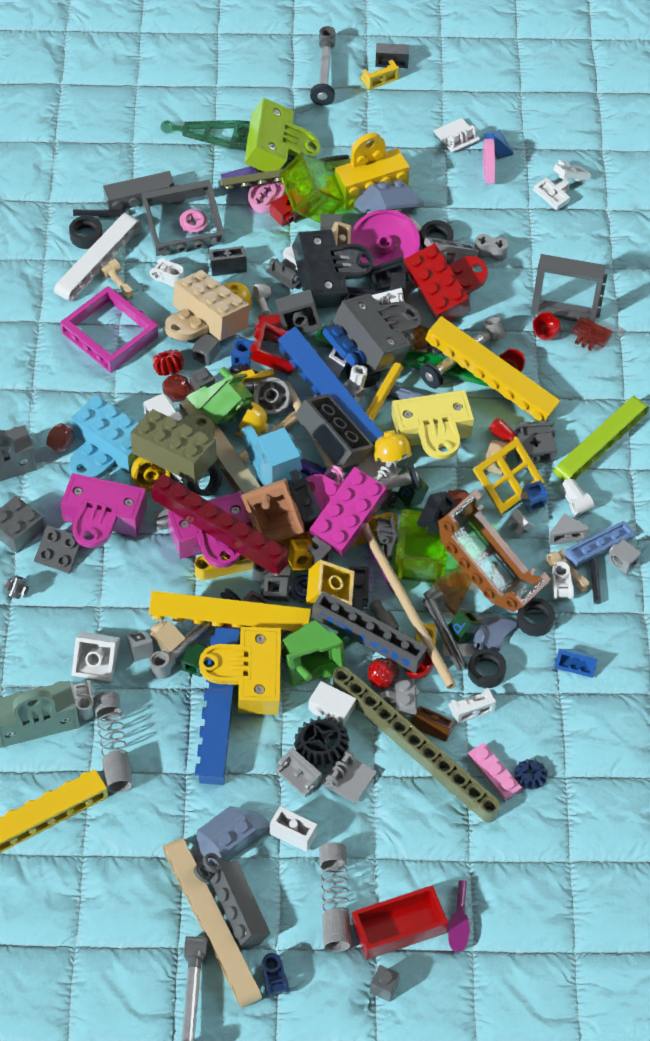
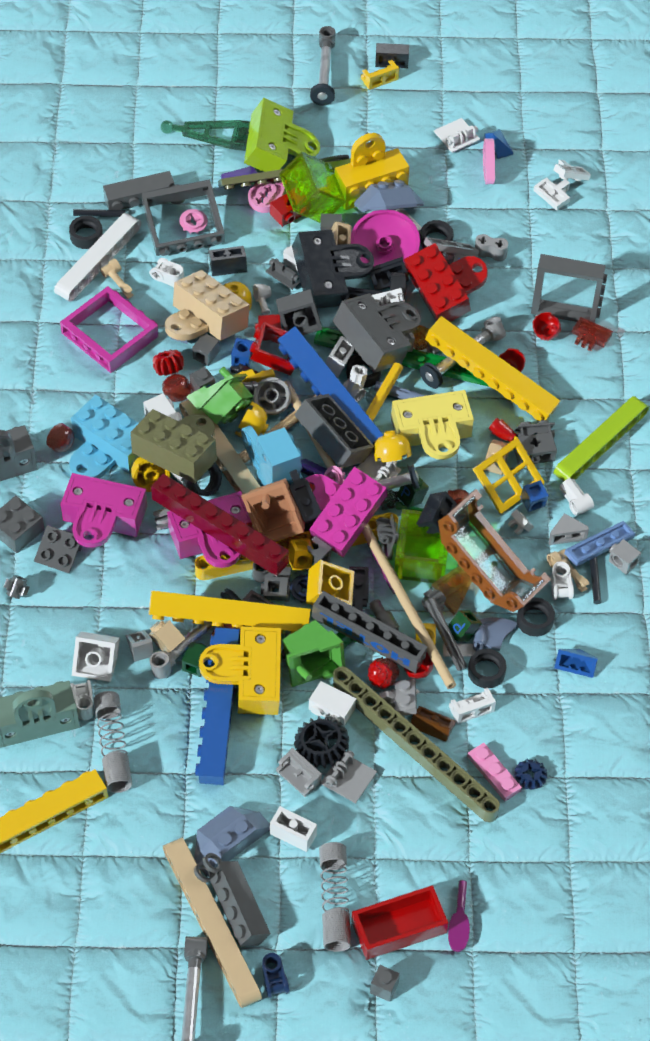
(344, 345): blue hinge -> none

